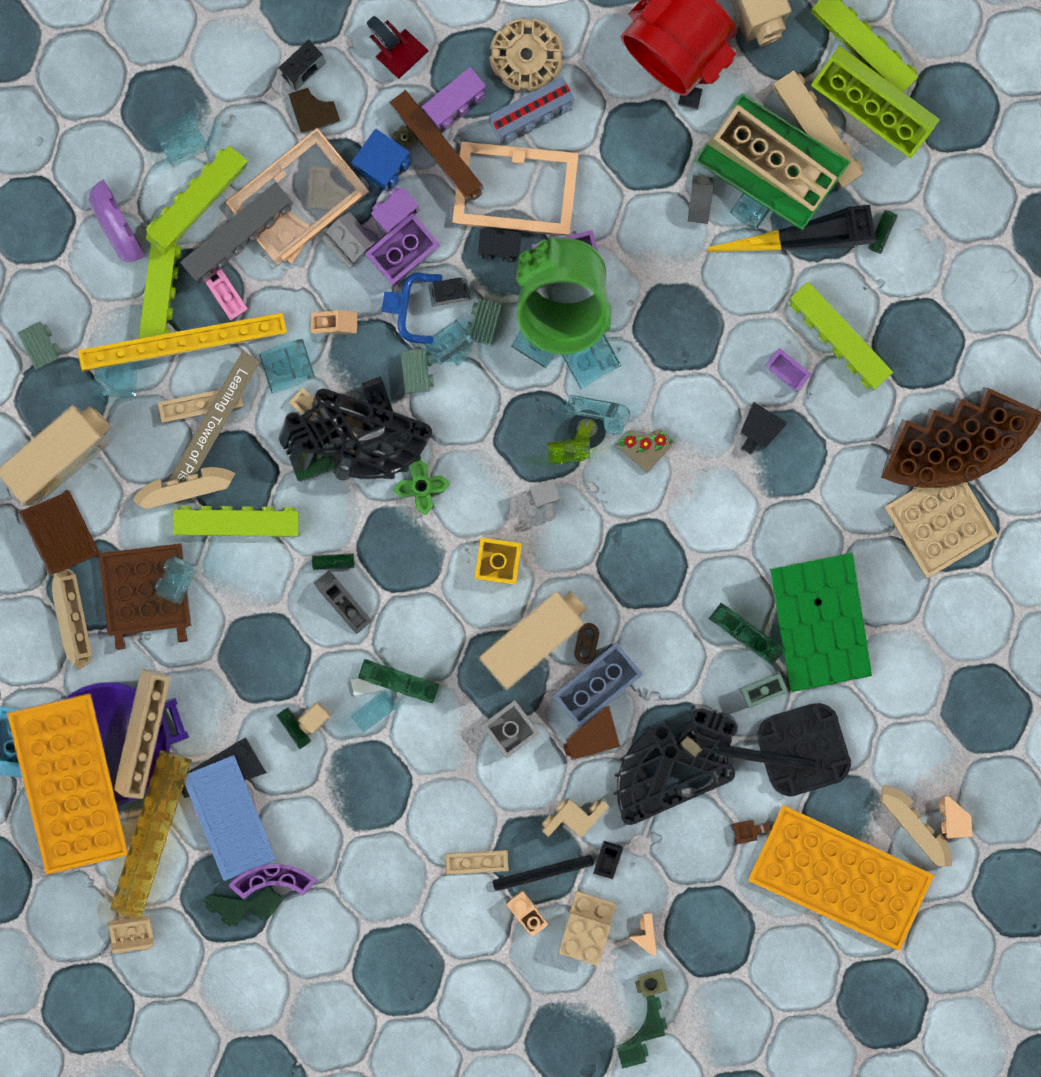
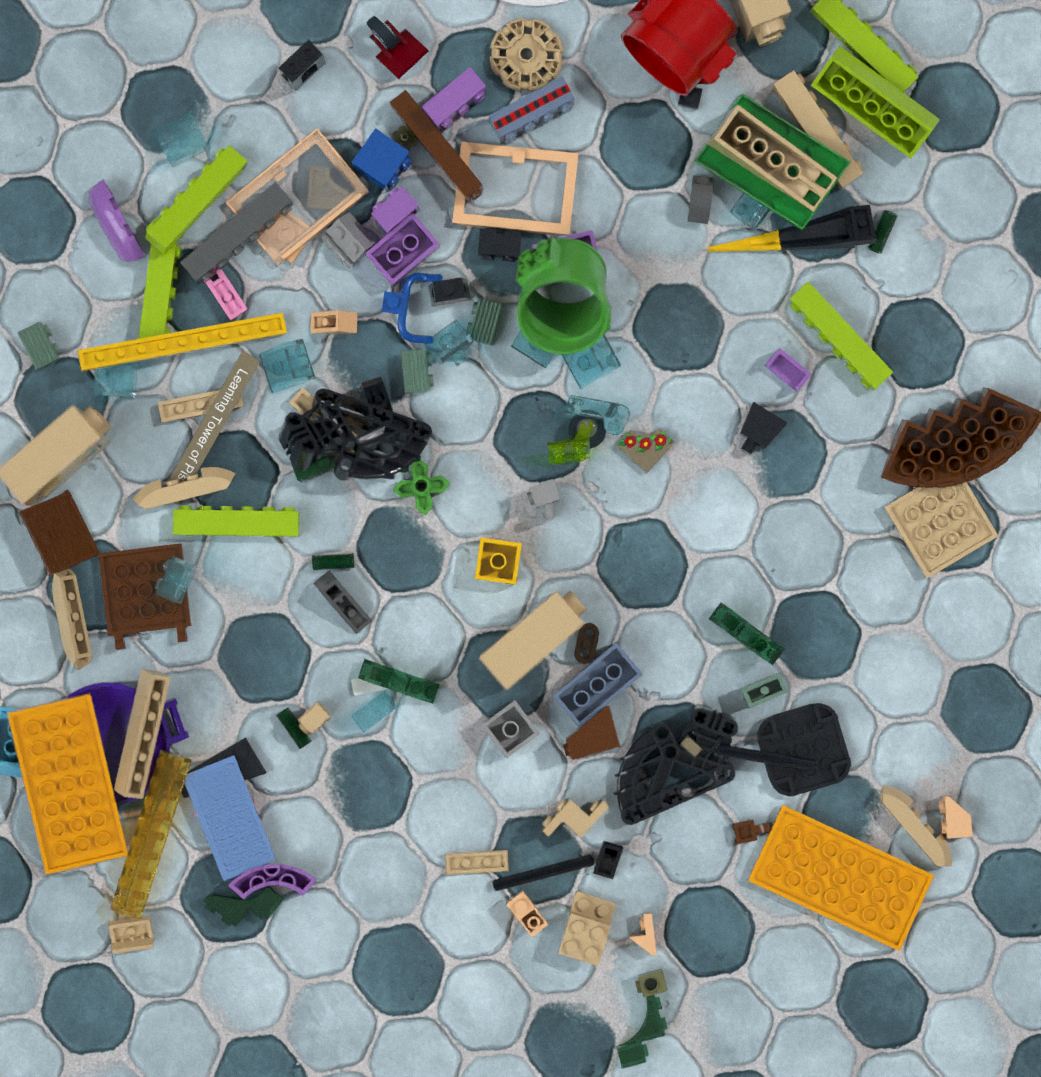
(312, 112): dark brown tile -> none
(826, 640): green piece -> none

